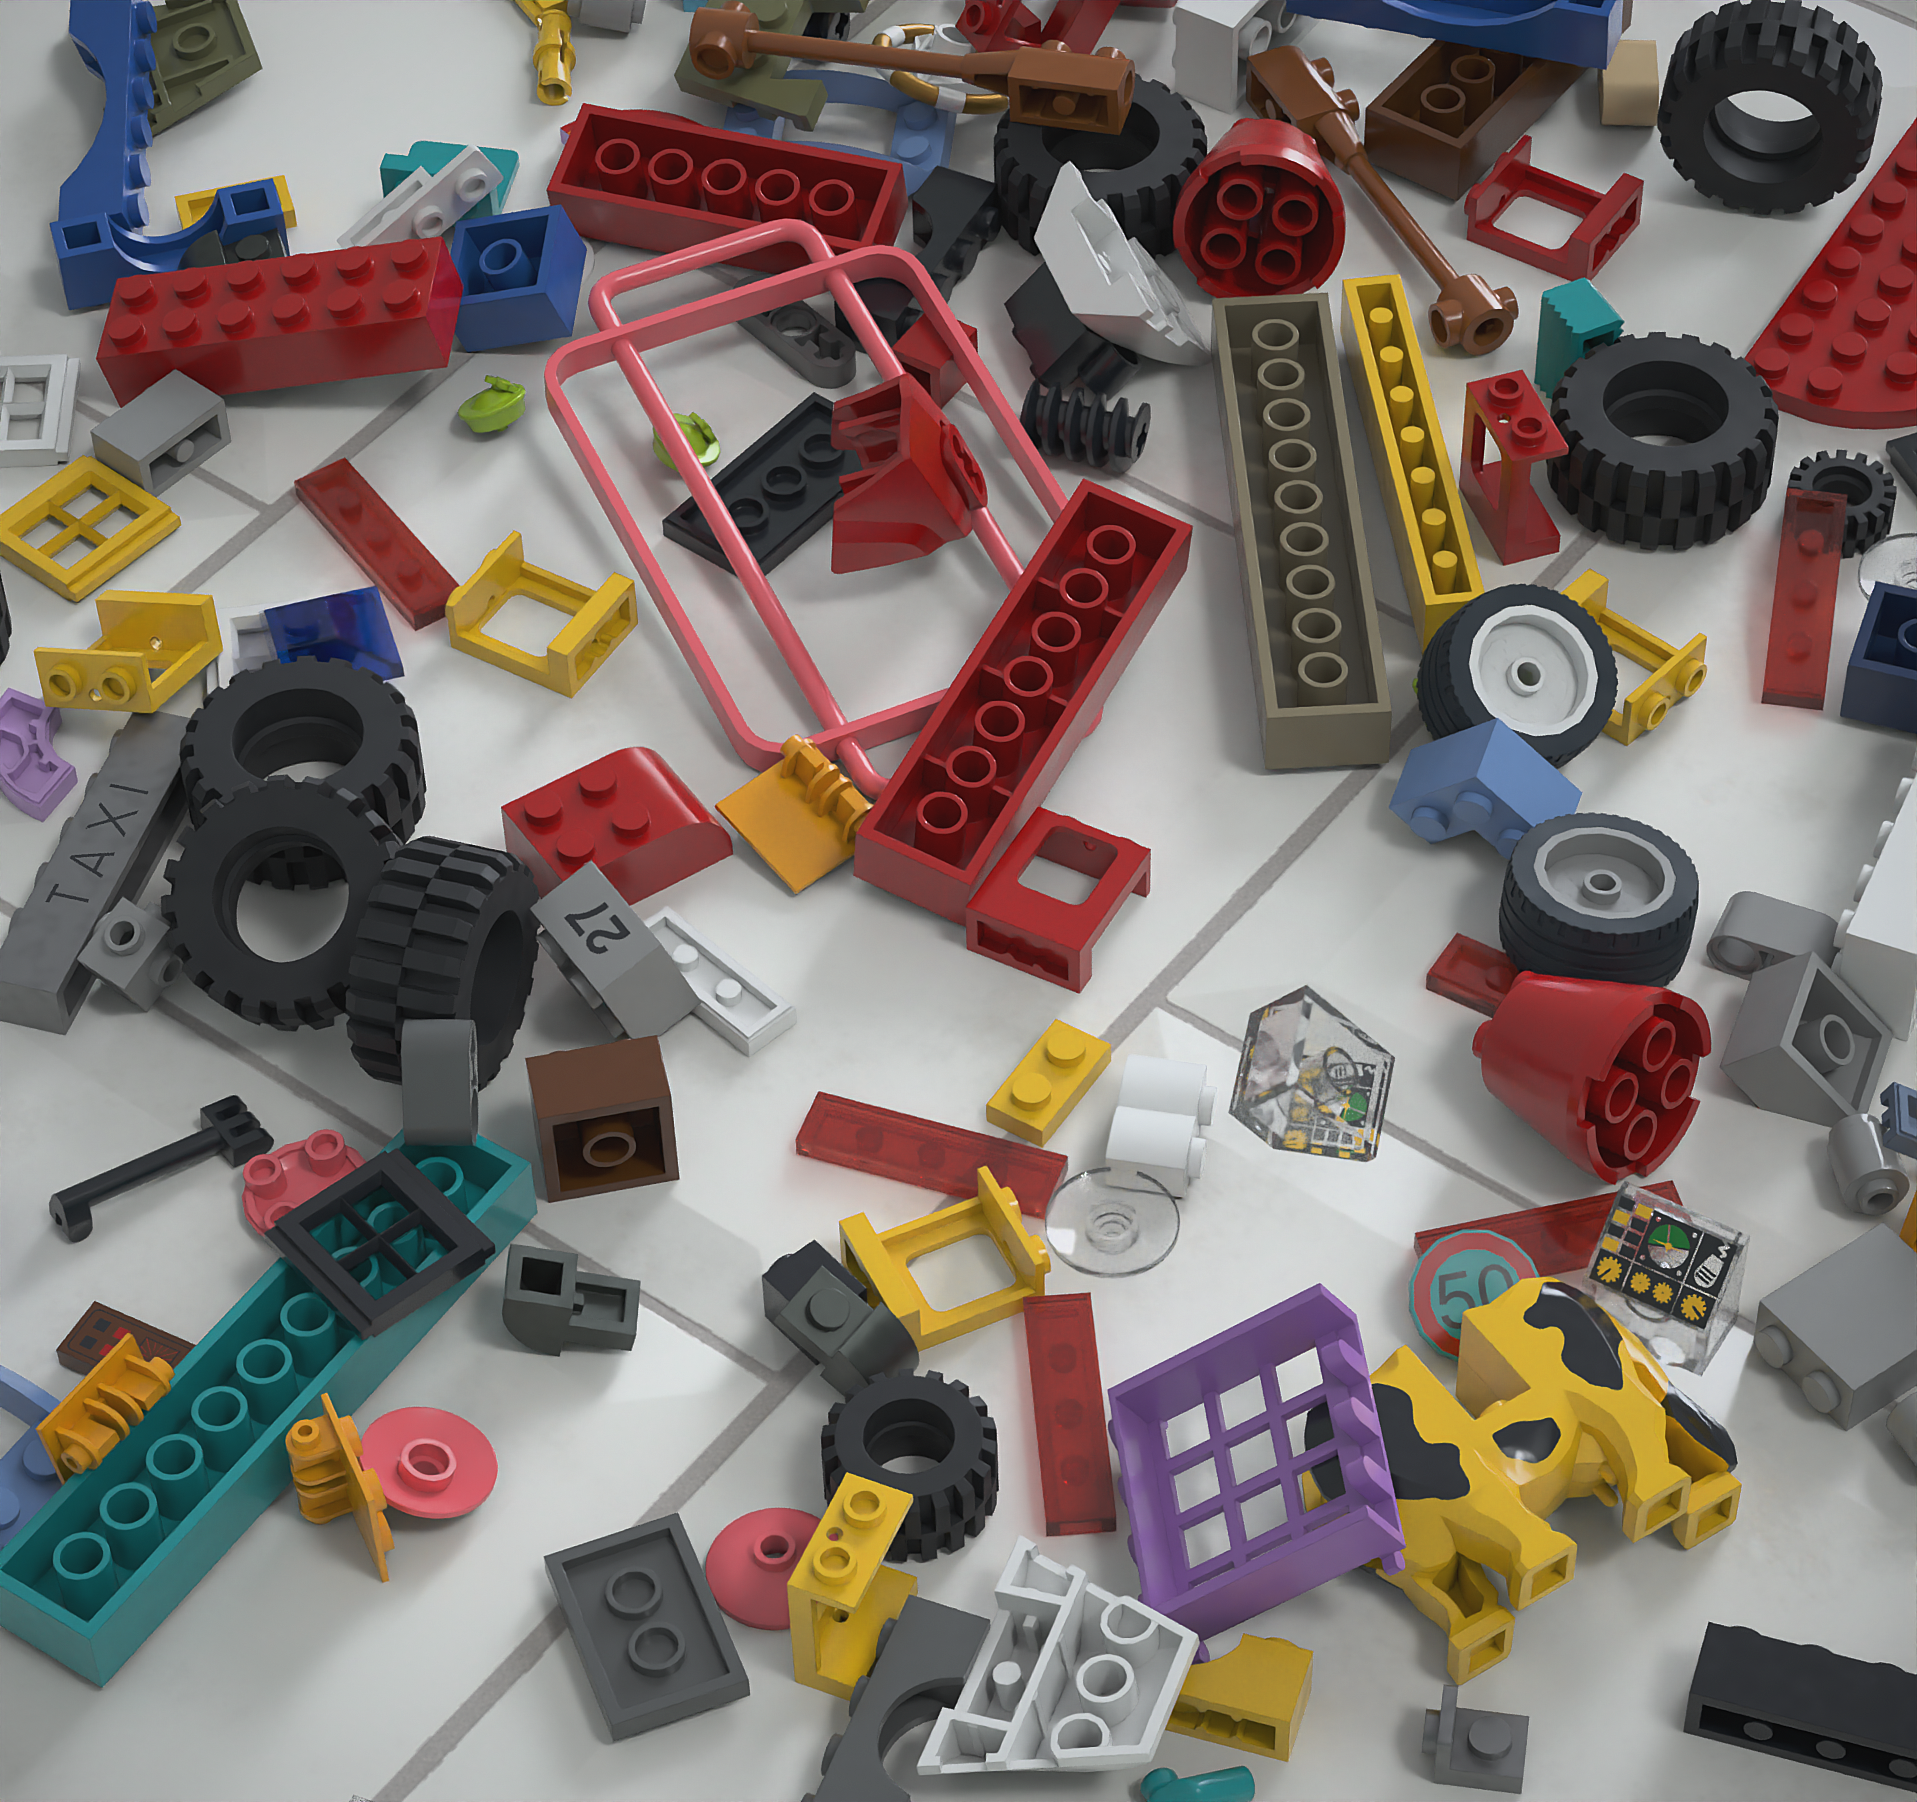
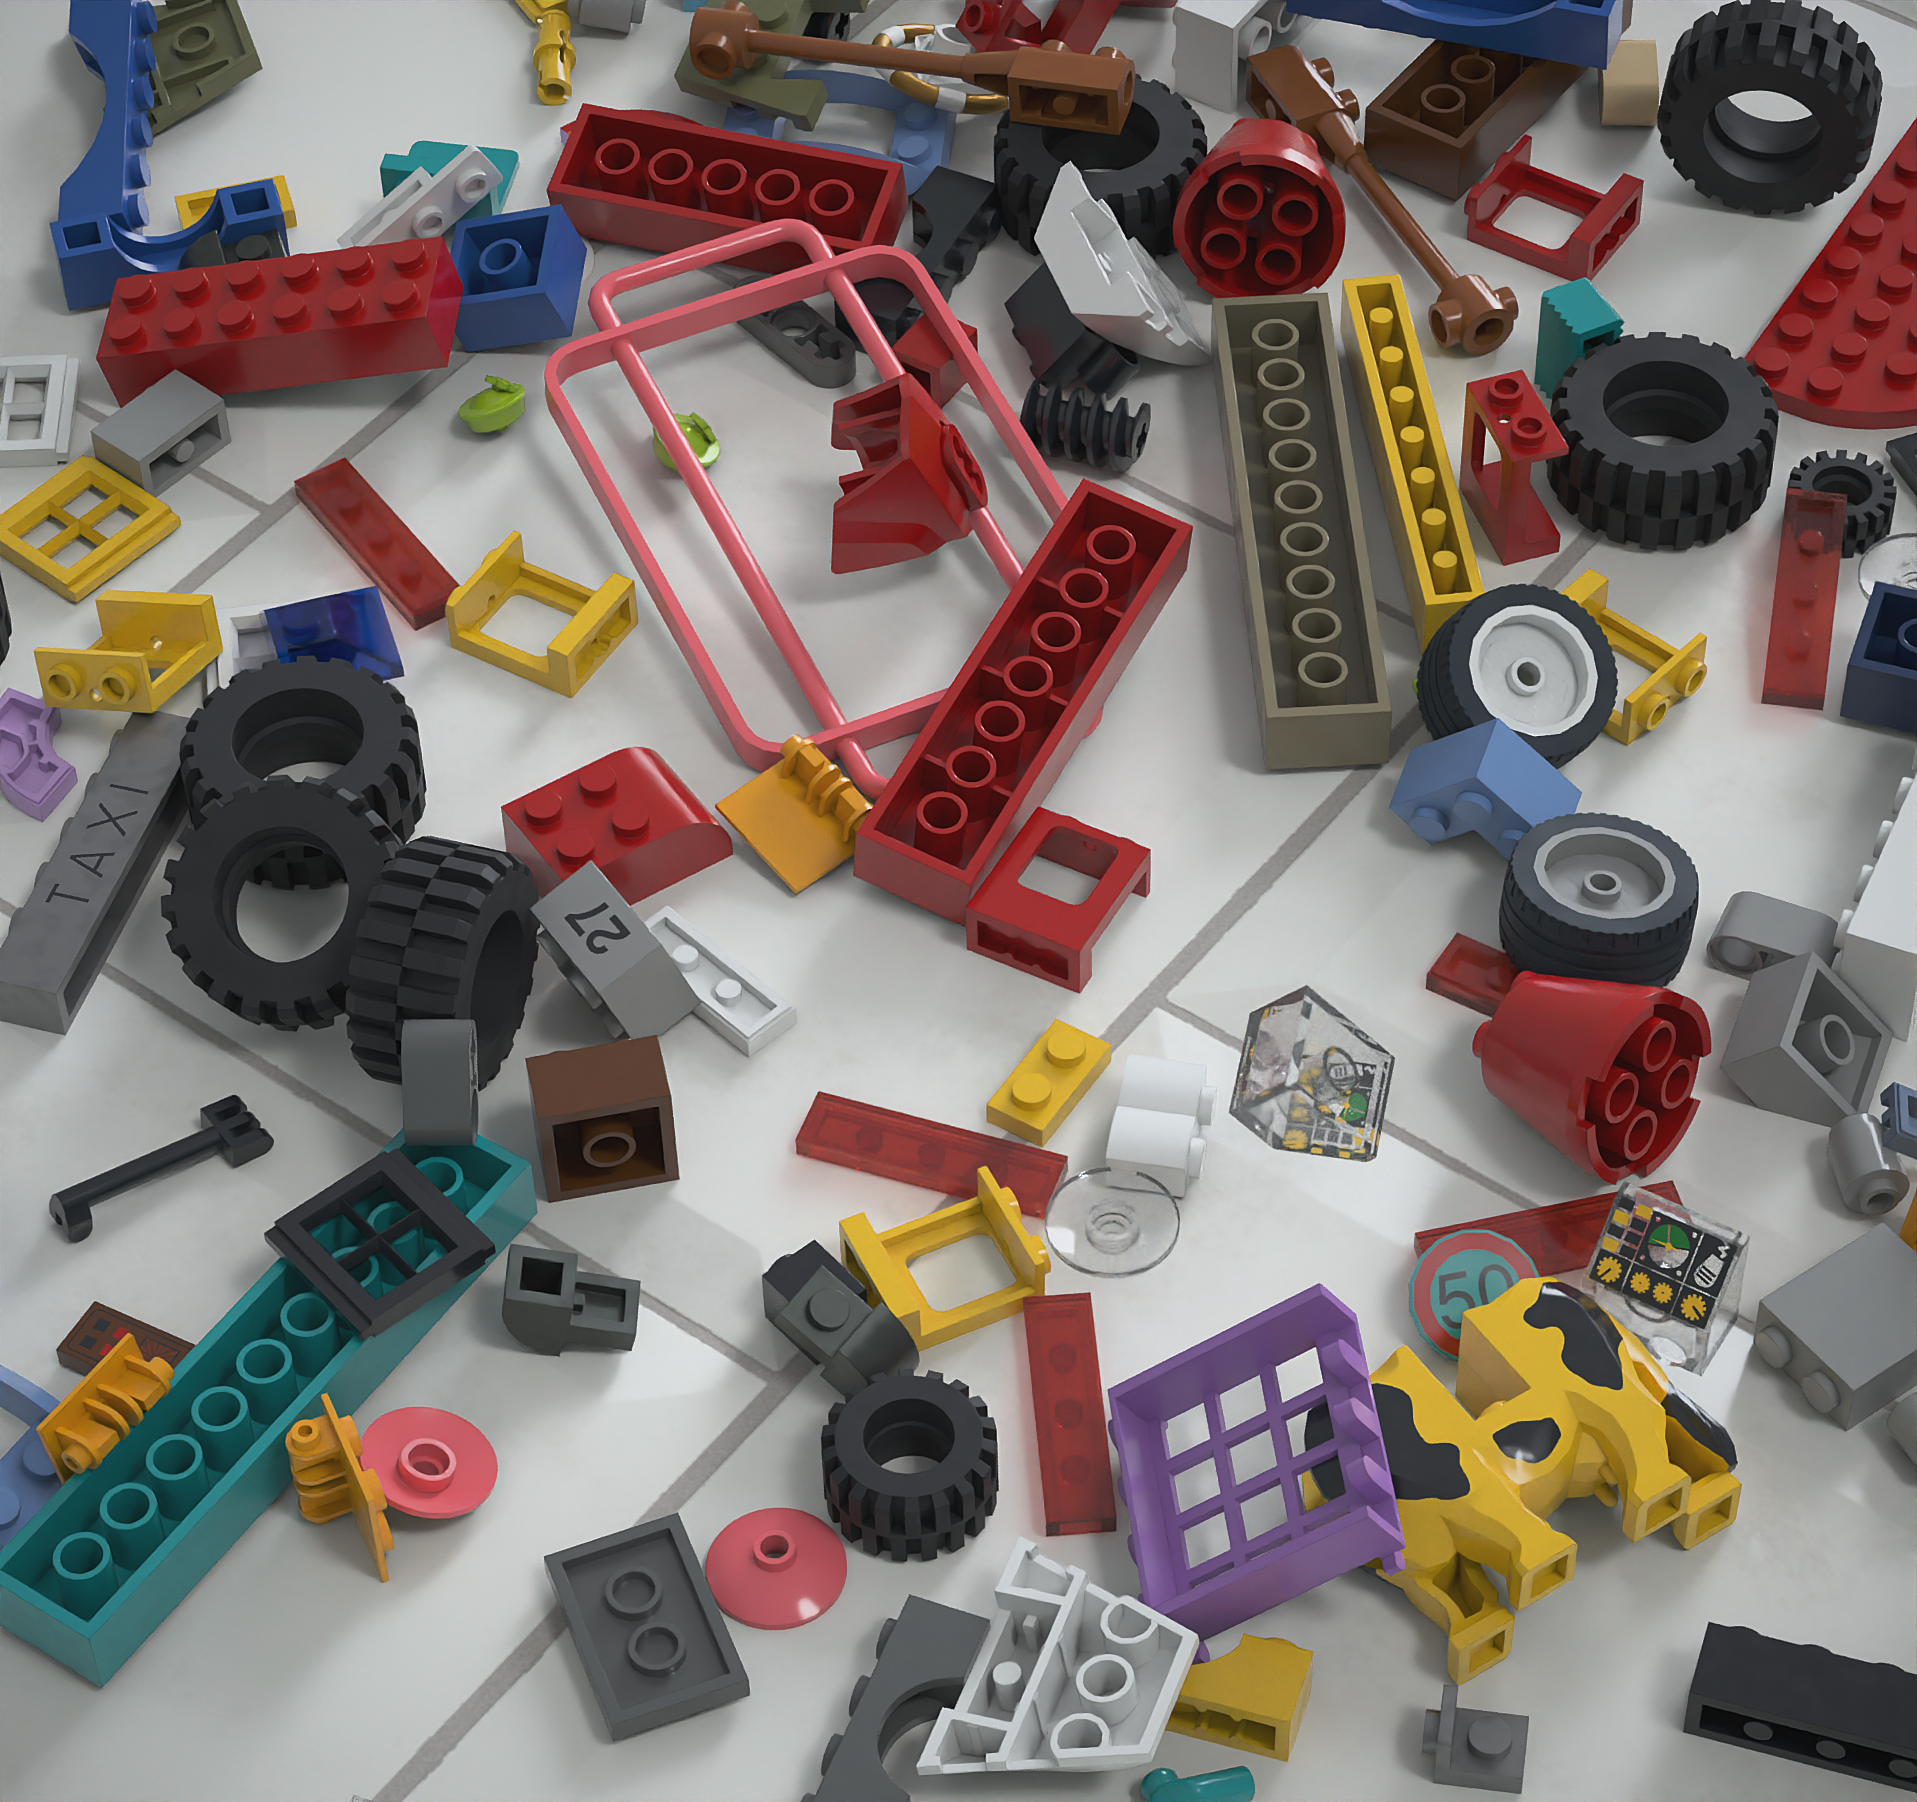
(132, 953): light grey brick -> none
(294, 1175): coral dish -> none
(773, 490): black tile -> none
(848, 1586): yellow window -> none

